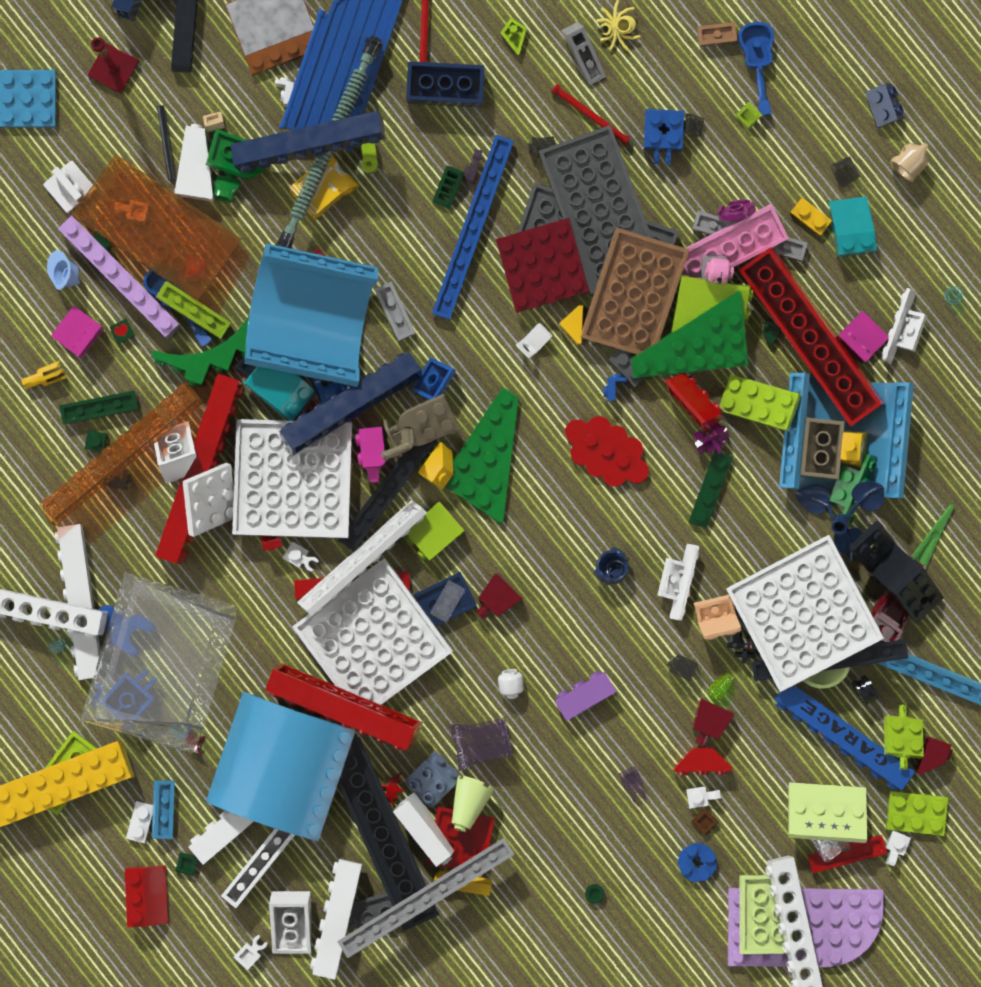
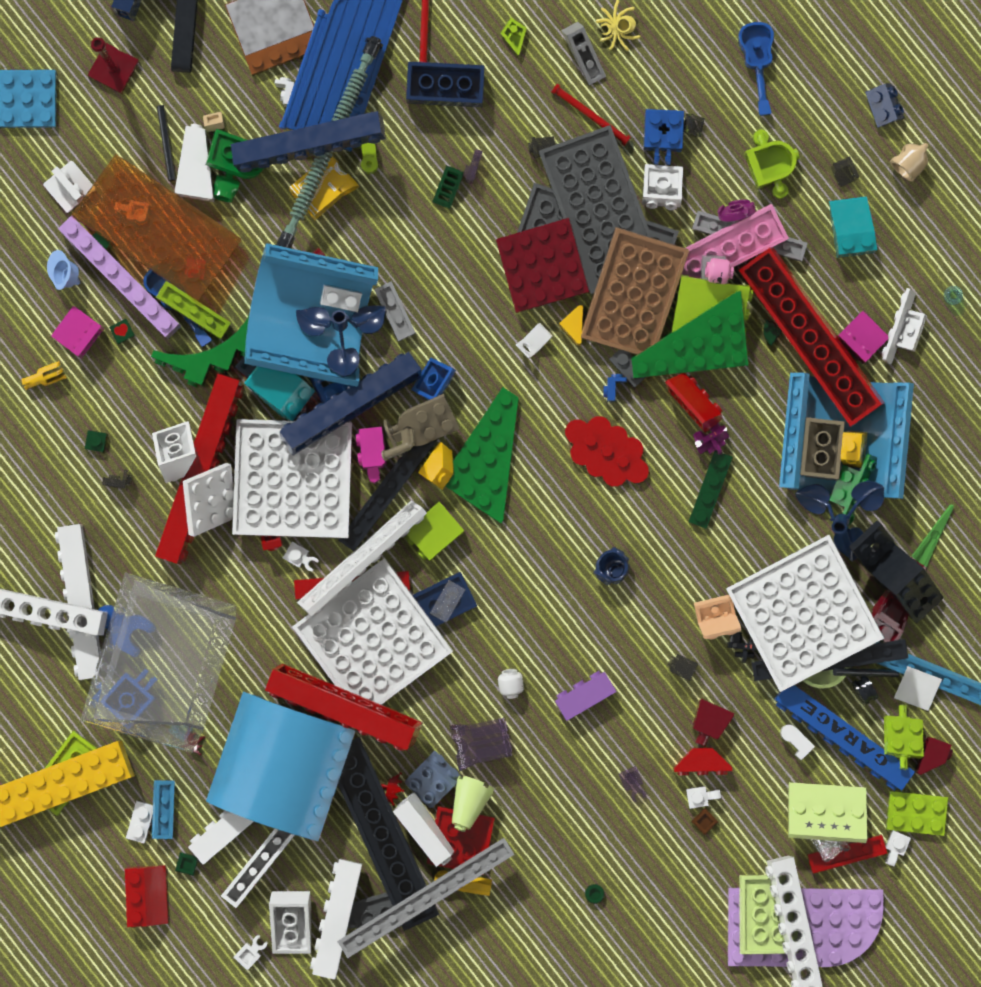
(56, 645): clear light blue plate -> none
(98, 407): dark green plate -> none
(120, 453): clear orange plate -> none
(315, 319): none -> dark blue plant
(340, 298): none -> white plate
(472, 227): blue plate -> none
(497, 597): dark red torso -> none
(662, 186): none -> white plate
(677, 580): white bracket -> none
(687, 867): blue plate -> none
(717, 34): medium nougat plate -> none
(720, 686): clear neon green cone -> none
(749, 115): lime tile -> none
(759, 402): lime plate -> none
(771, 163): none -> lime piece
(797, 739): none -> white leg
(810, 216): yellow plate -> none
(865, 672): none -> black bar
(917, 688): none -> white sticker

